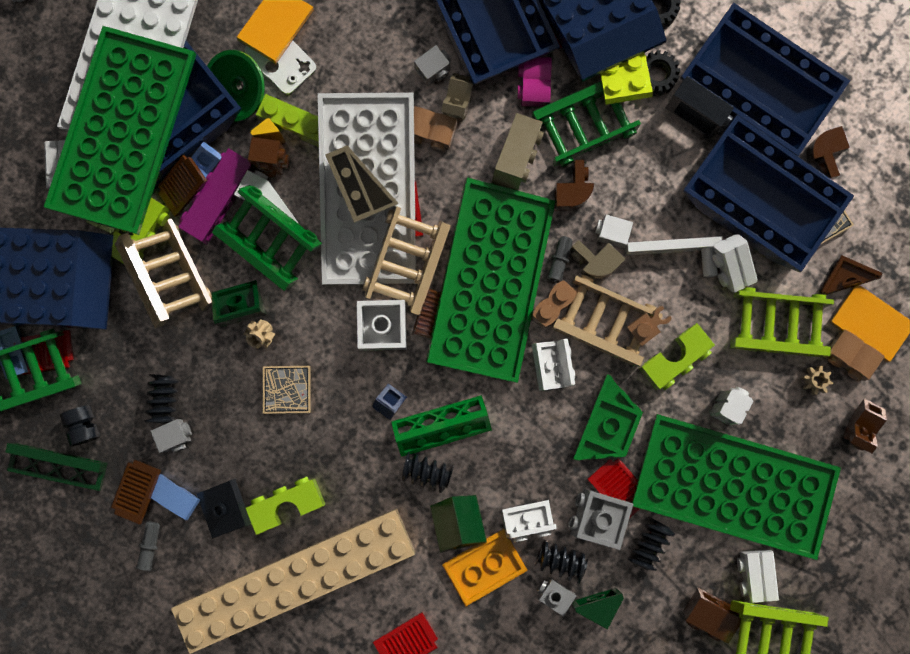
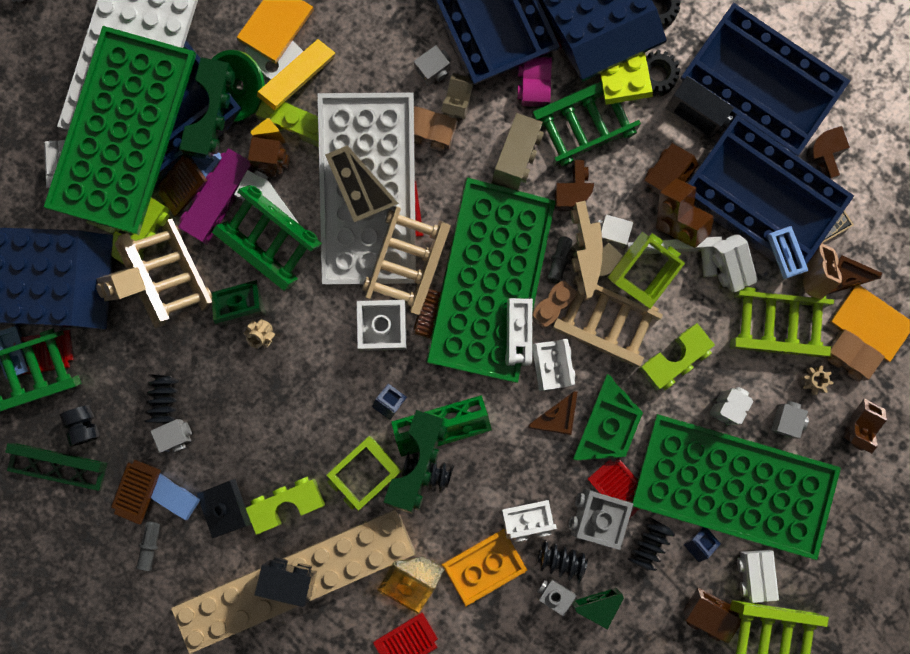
(120, 284): none -> tan brick
(201, 138): none -> dark green arch
(286, 389): tile -> none
(286, 582): none -> black brick
(296, 74): none -> yellow tile
(350, 499): none -> lime window
(405, 491): none -> dark green arch
(411, 582): none -> clear yellow slope
(458, 523): dark green slope -> none
(519, 331): none -> white plate
(558, 418): none -> reddish brown tile
(589, 260): none -> tan slope
(646, 327): medium nougat plate -> none
(661, 280): none -> lime window
(671, 165): none -> reddish brown brick
(680, 217): none -> reddish brown brick
(702, 544): none -> dark blue slope
(778, 254): none -> light blue tile
(790, 420): none -> light grey brick
(822, 273): none -> medium nougat brick

